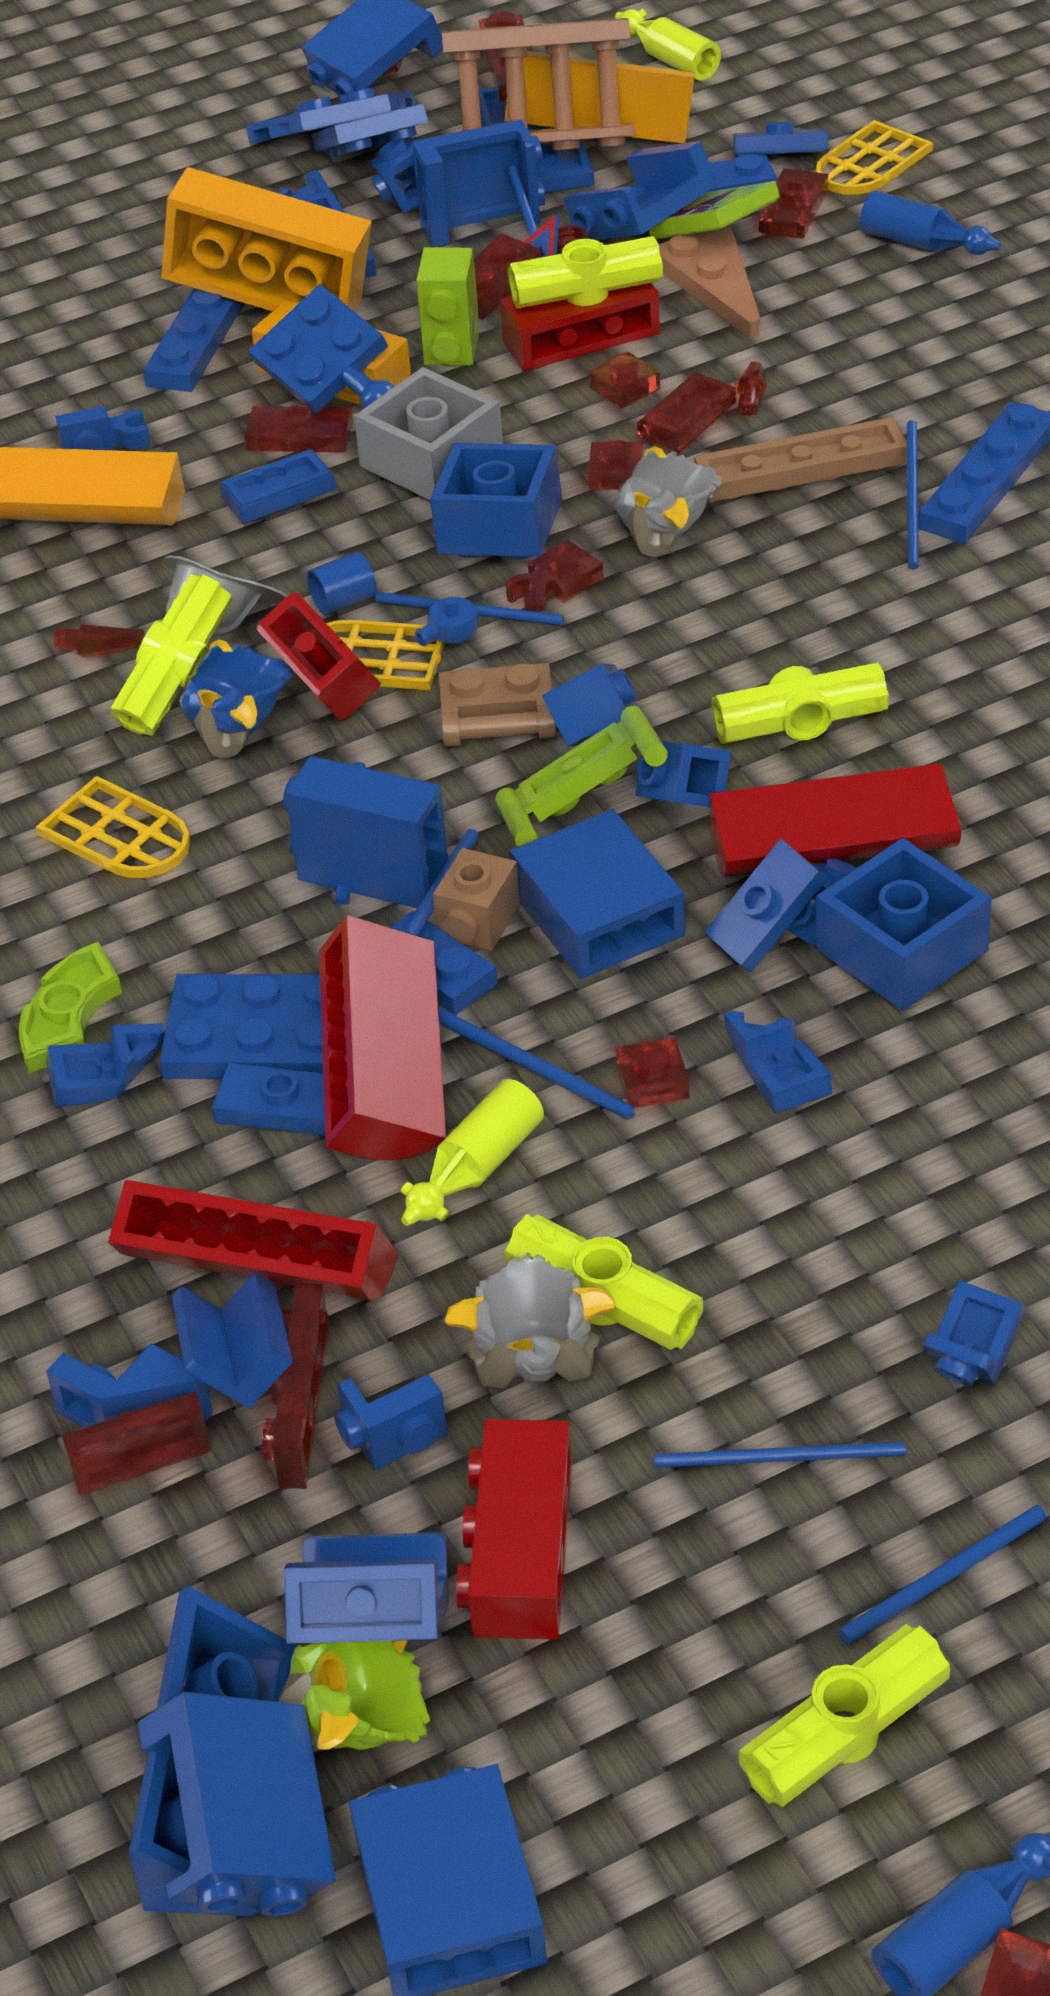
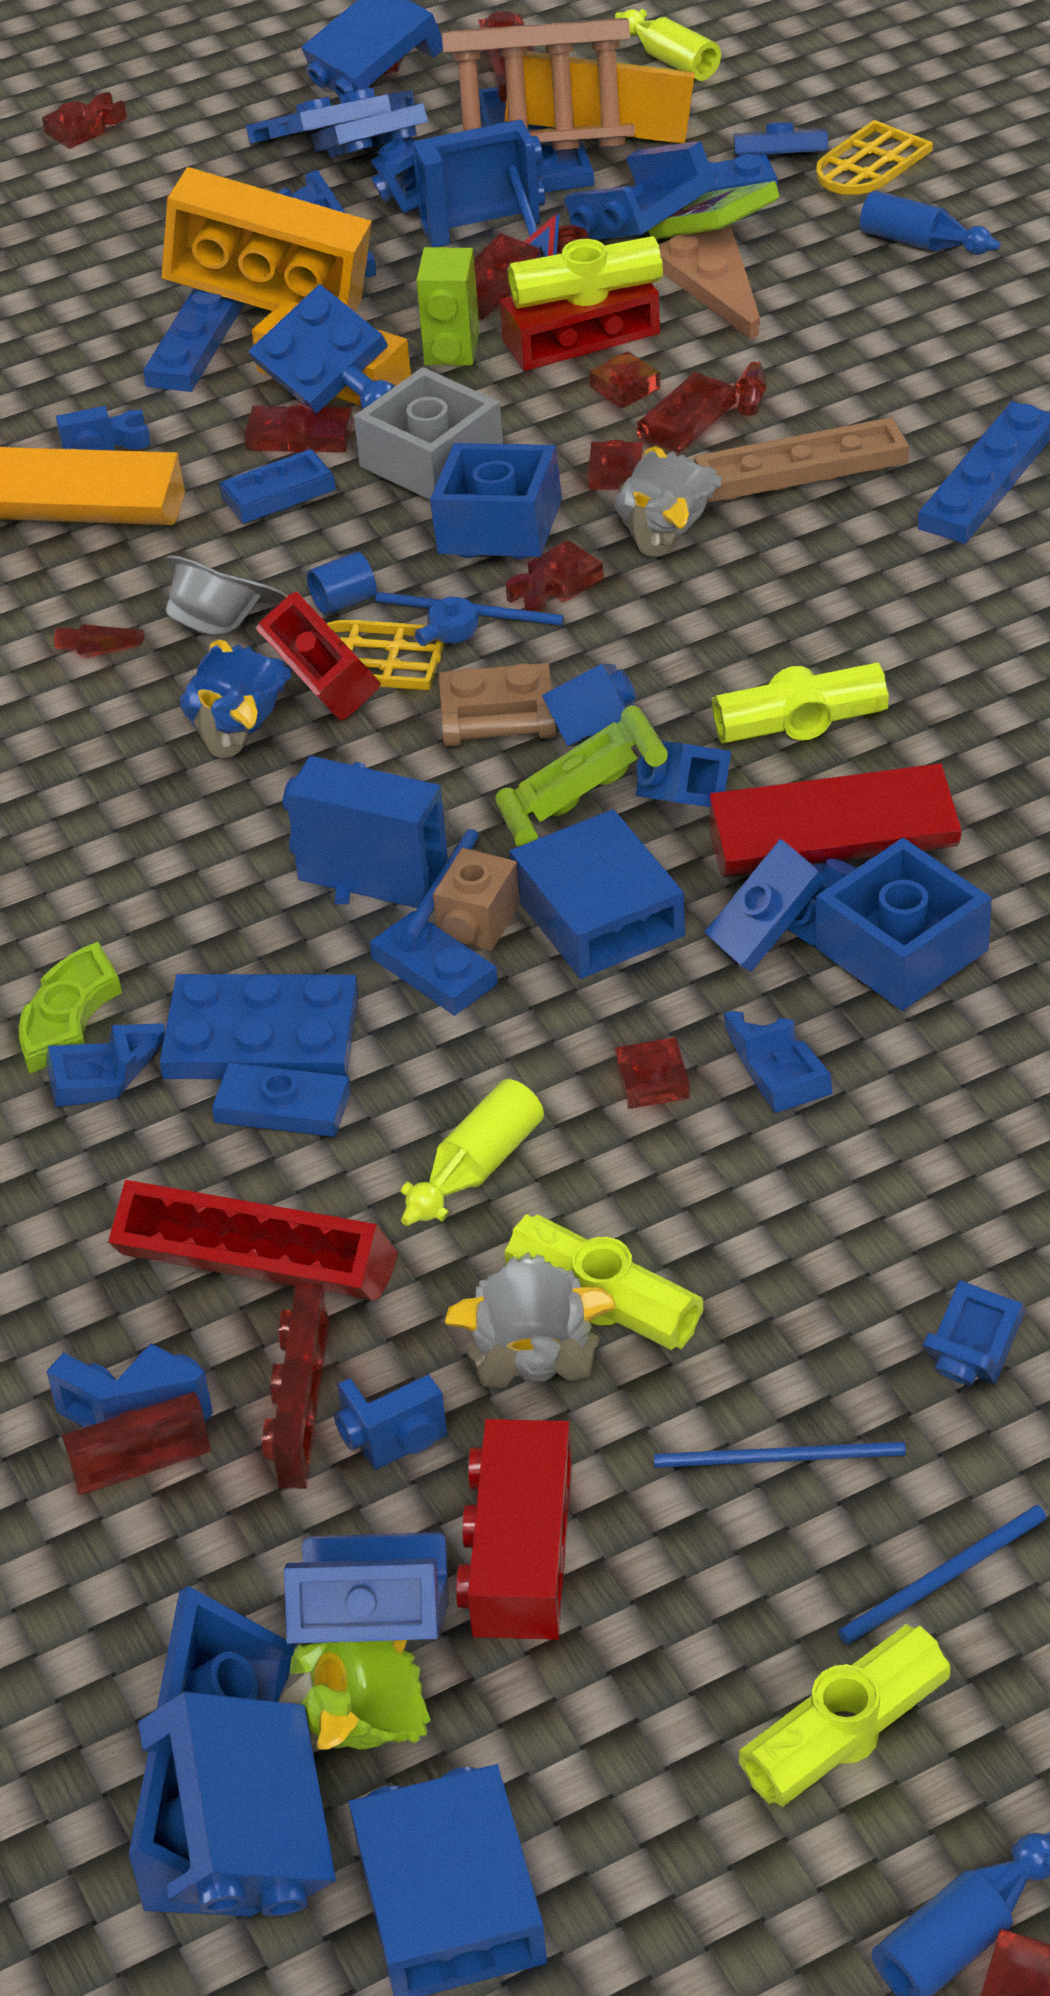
(79, 122): none -> clear red plate
(154, 868): yellow window -> none
(171, 654): neon yellow piece -> none
(237, 1346): blue panel -> none
(380, 1042): brick -> none
(535, 1064): blue axle -> none
(798, 203): clear red plate -> none
(912, 495): blue axle -> none

